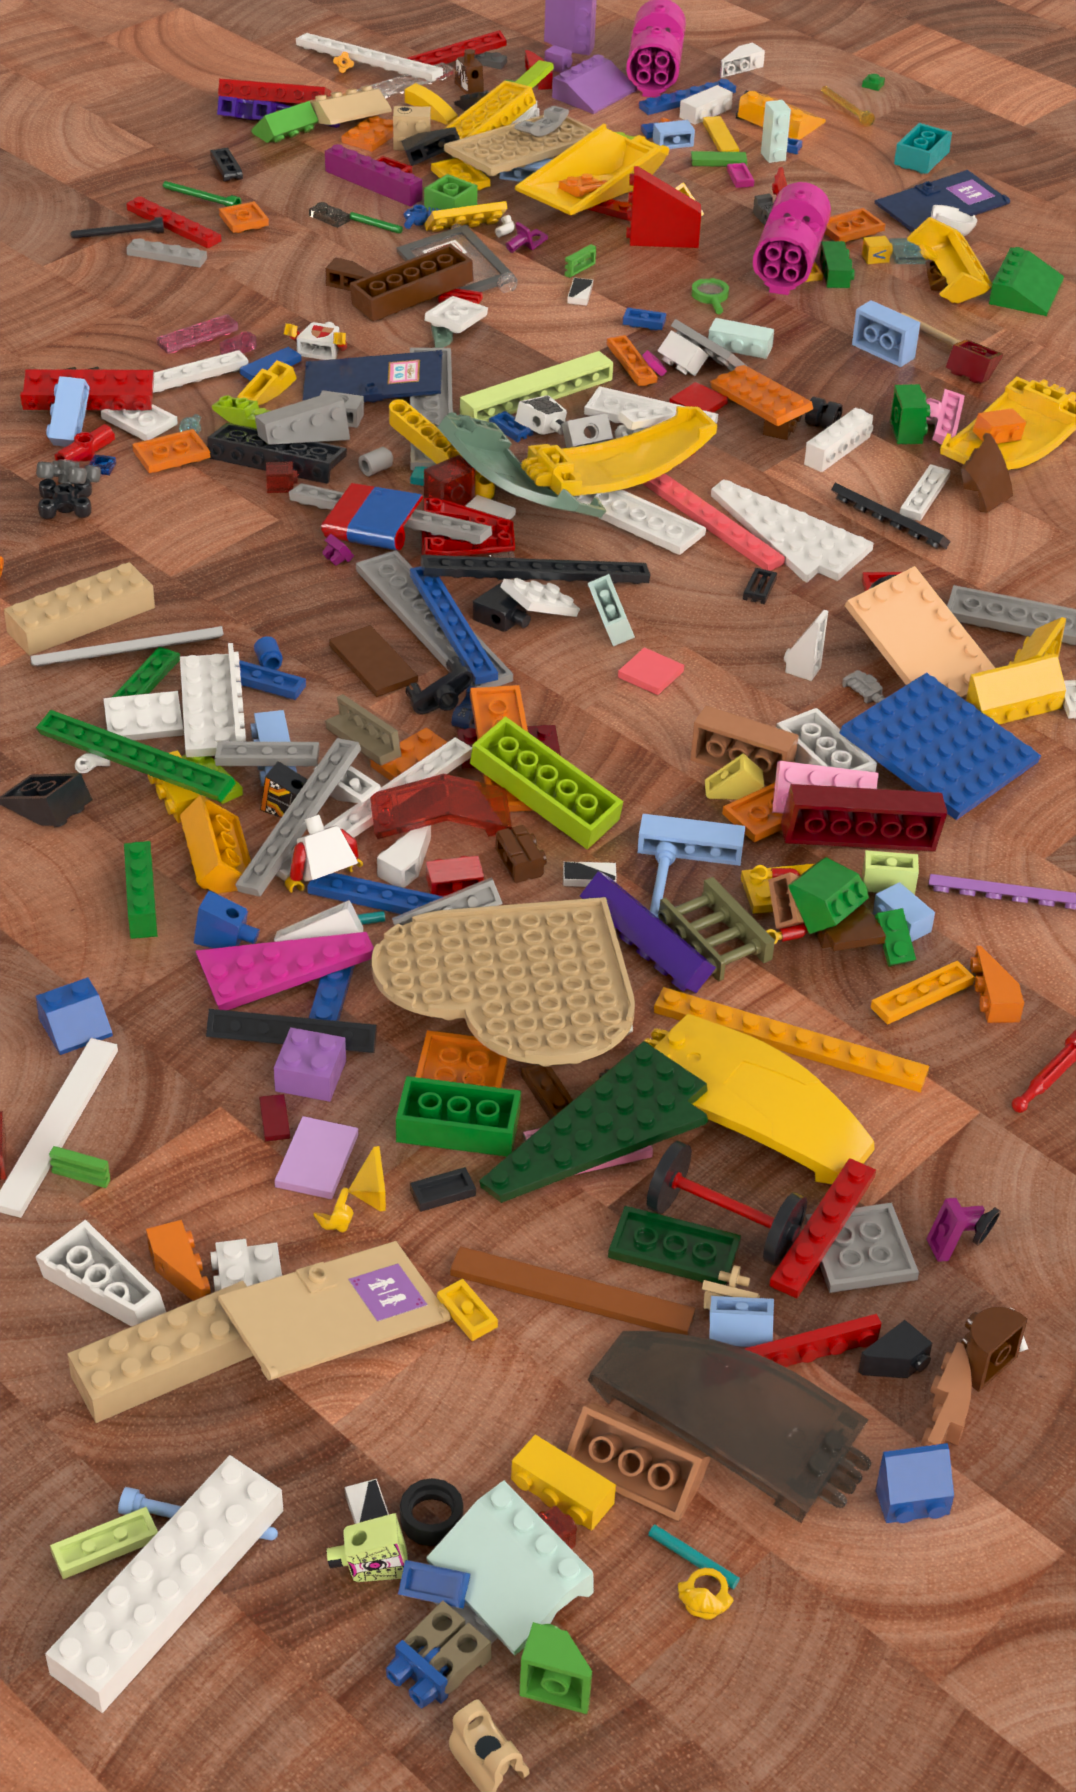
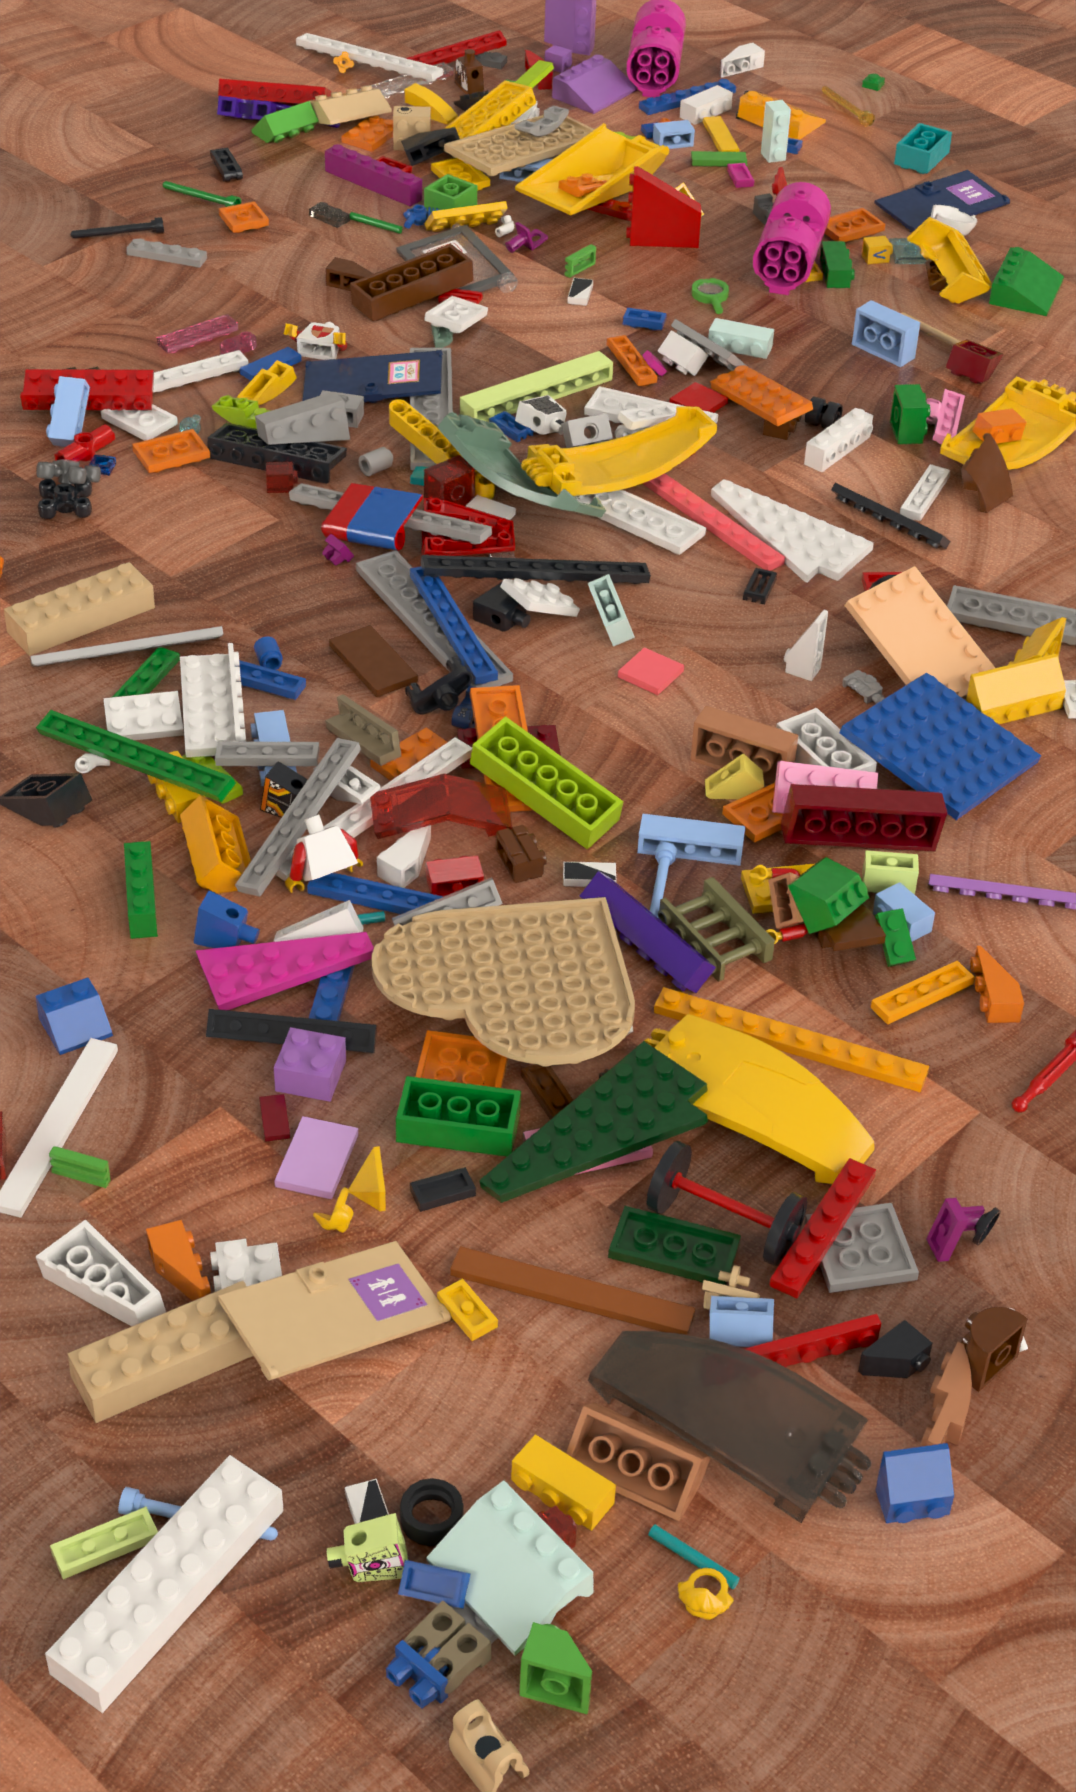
(174, 222): red plate -> none

